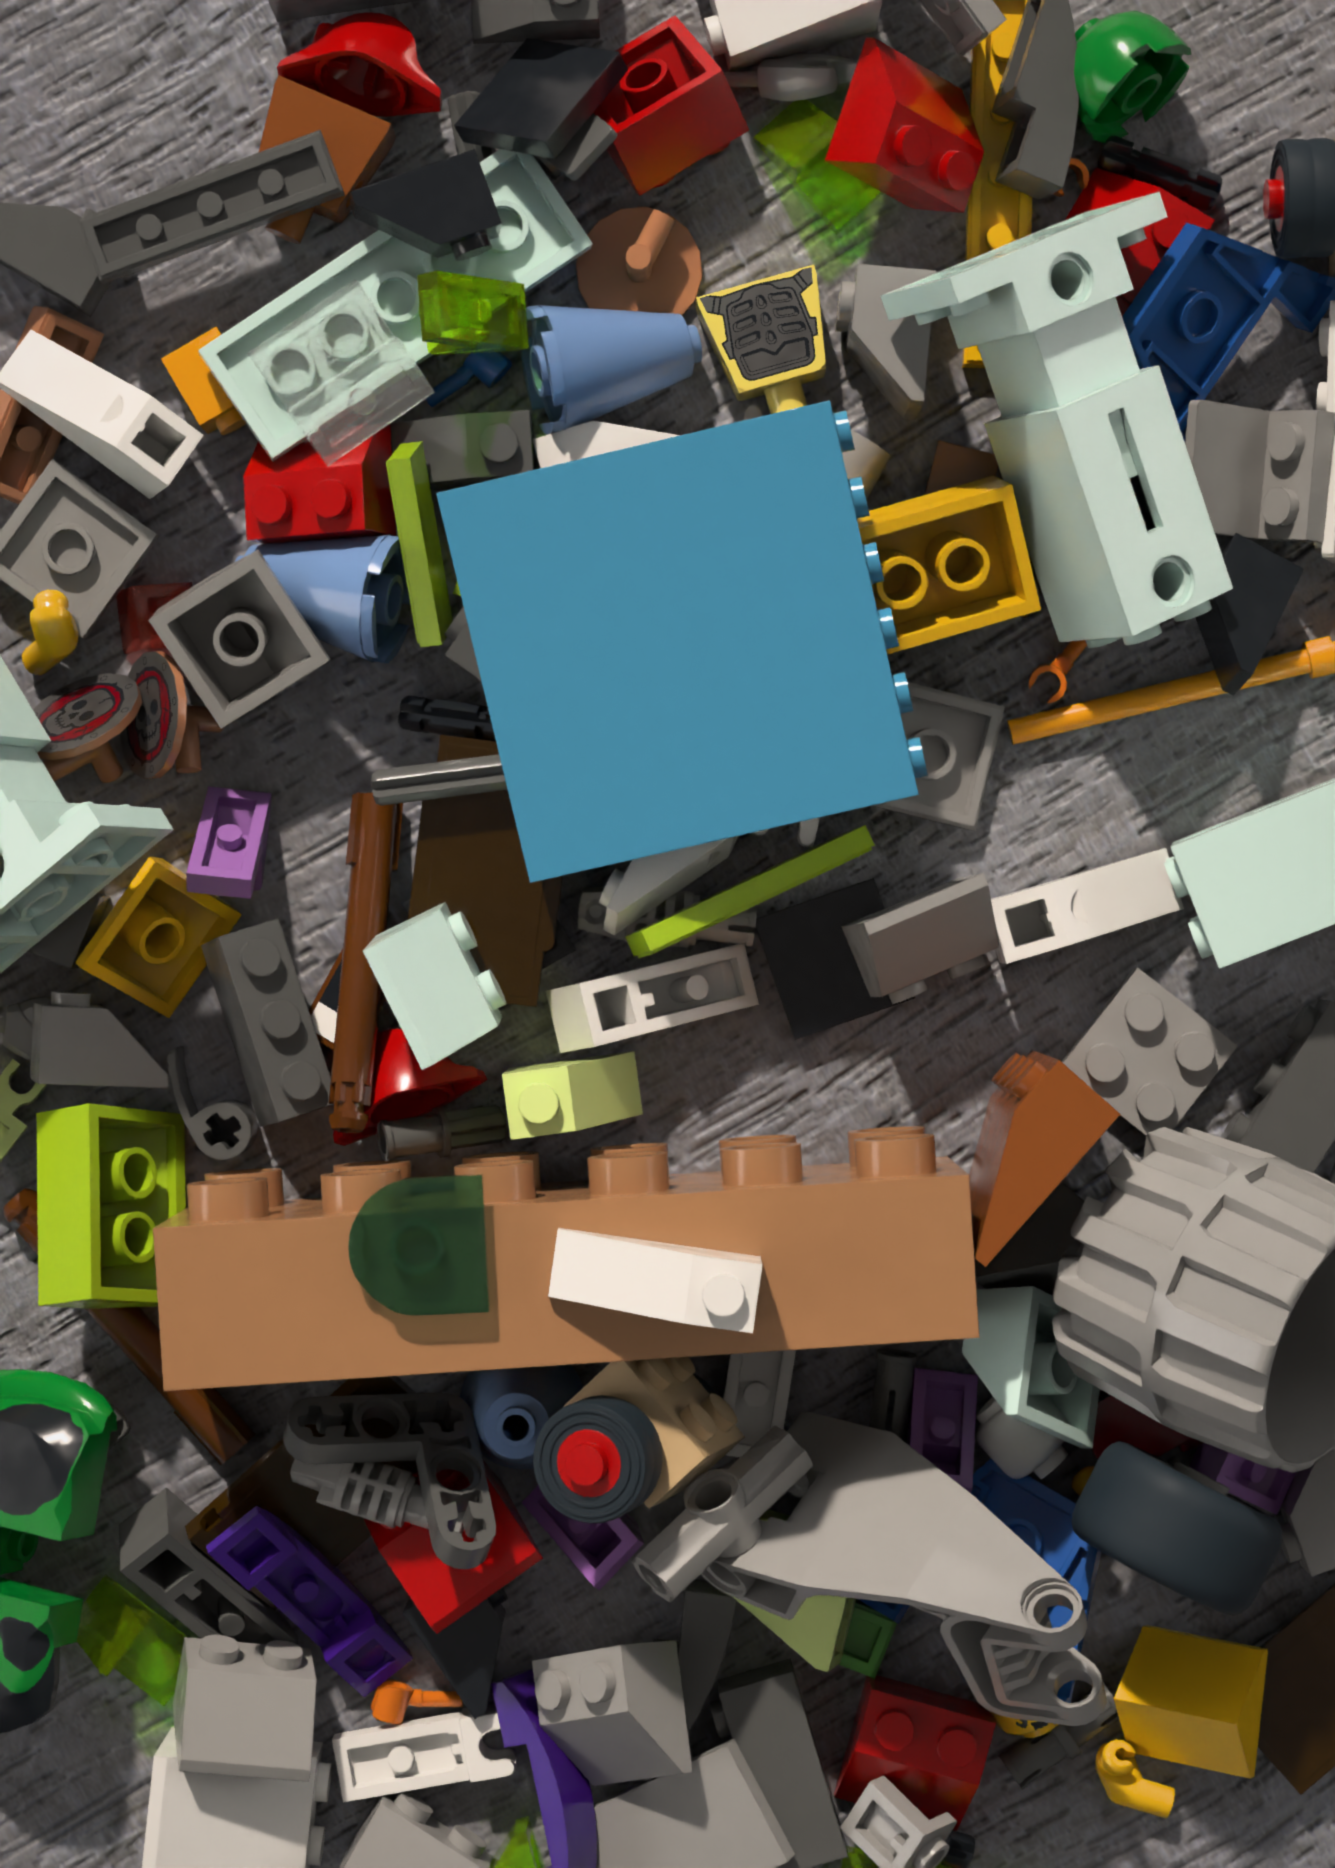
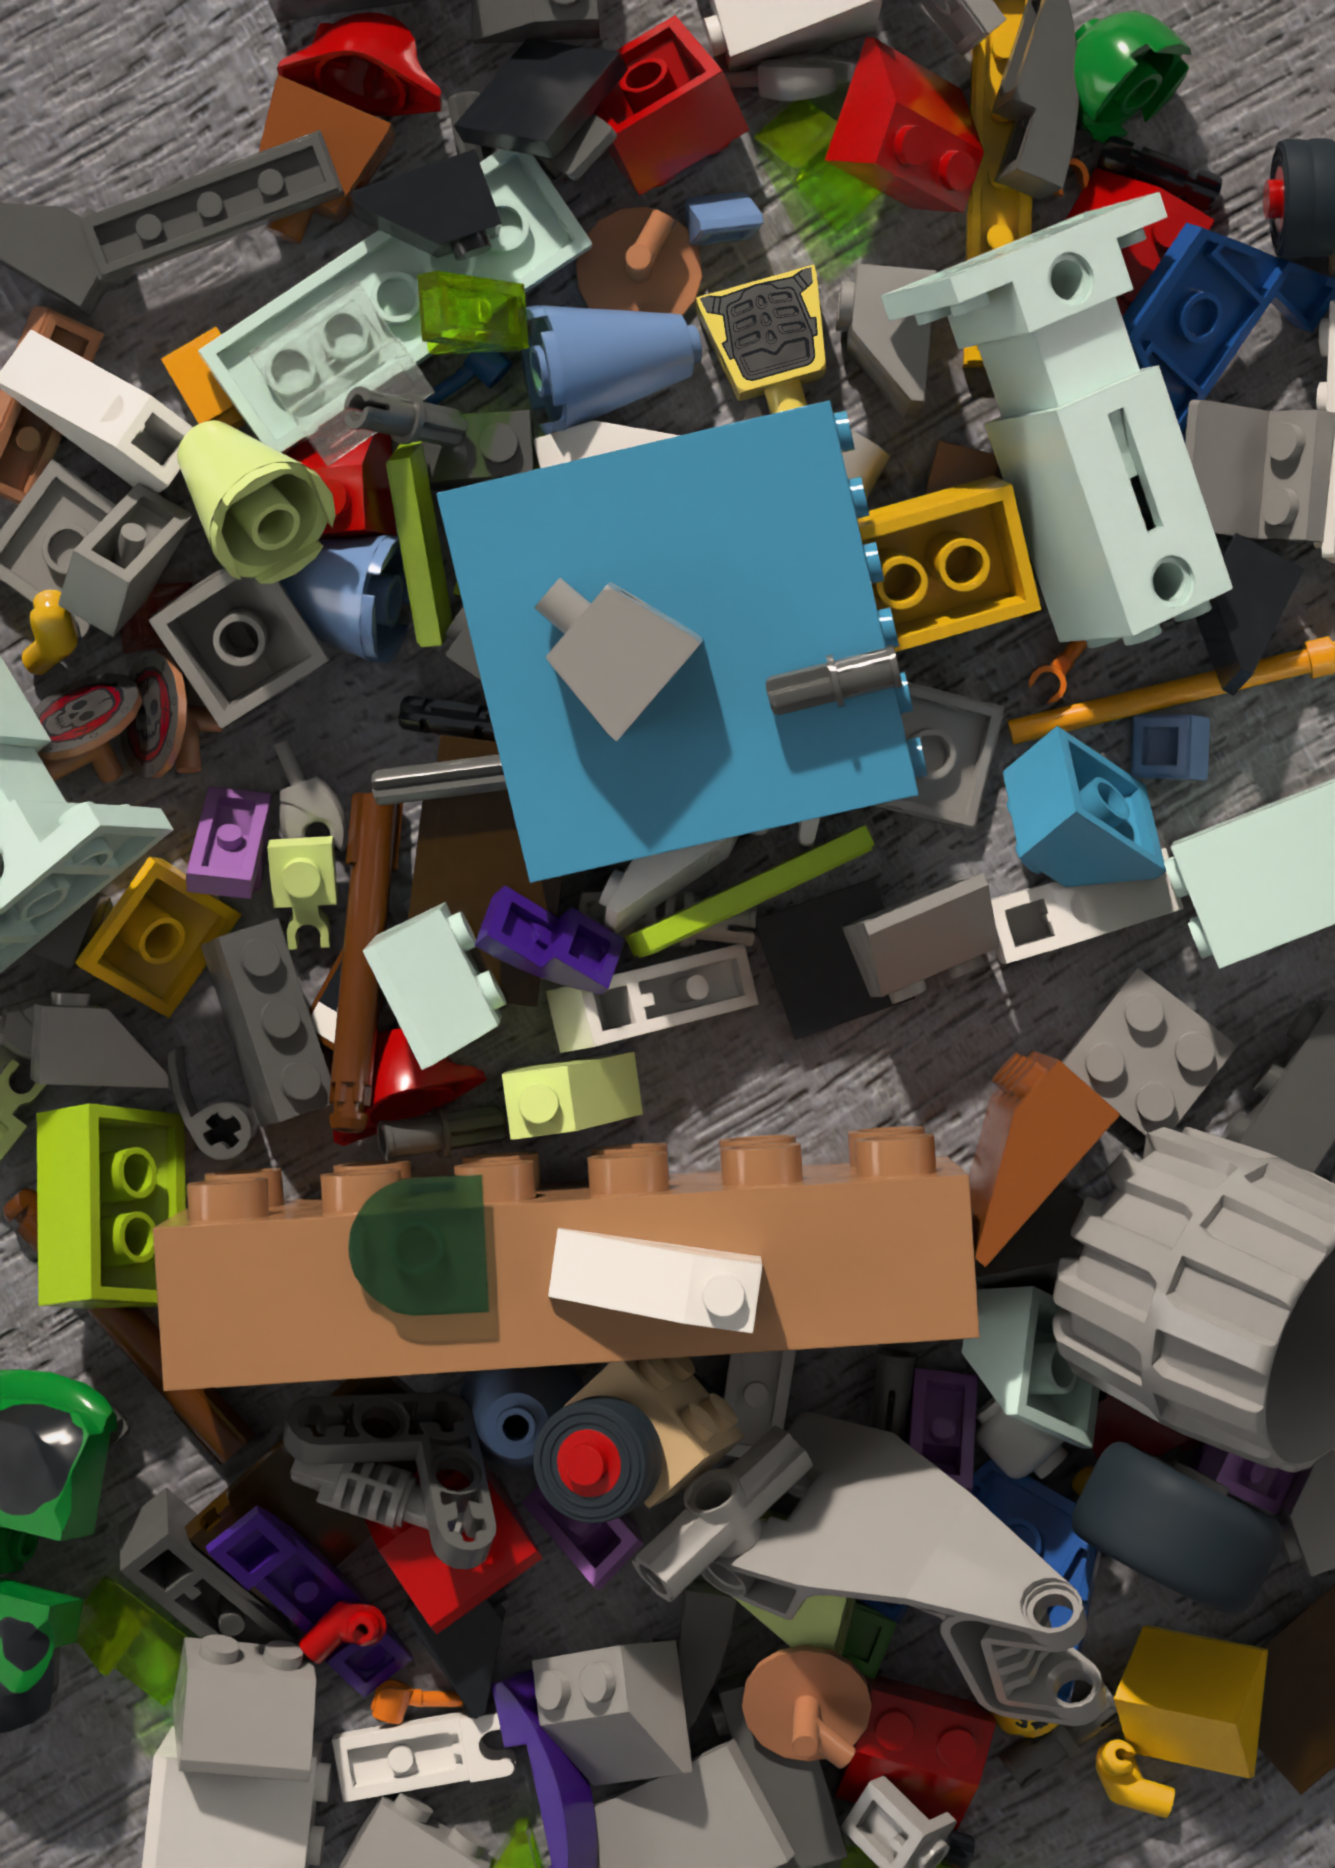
(123, 559): none -> light grey slope
(254, 502): none -> yellowish green cone
(304, 878): none -> yellowish green plate
(308, 802): none -> light grey hand
(347, 1623): none -> red arm
(404, 417): none -> dark grey axle
(560, 949): none -> dark purple slope
(614, 651): none -> light grey torso
(721, 218): none -> medium blue slope
(807, 1704): none -> nougat shield
(833, 681): none -> dark grey axle
(1080, 815): none -> dark azure slope
(1170, 747): none -> medium blue slope

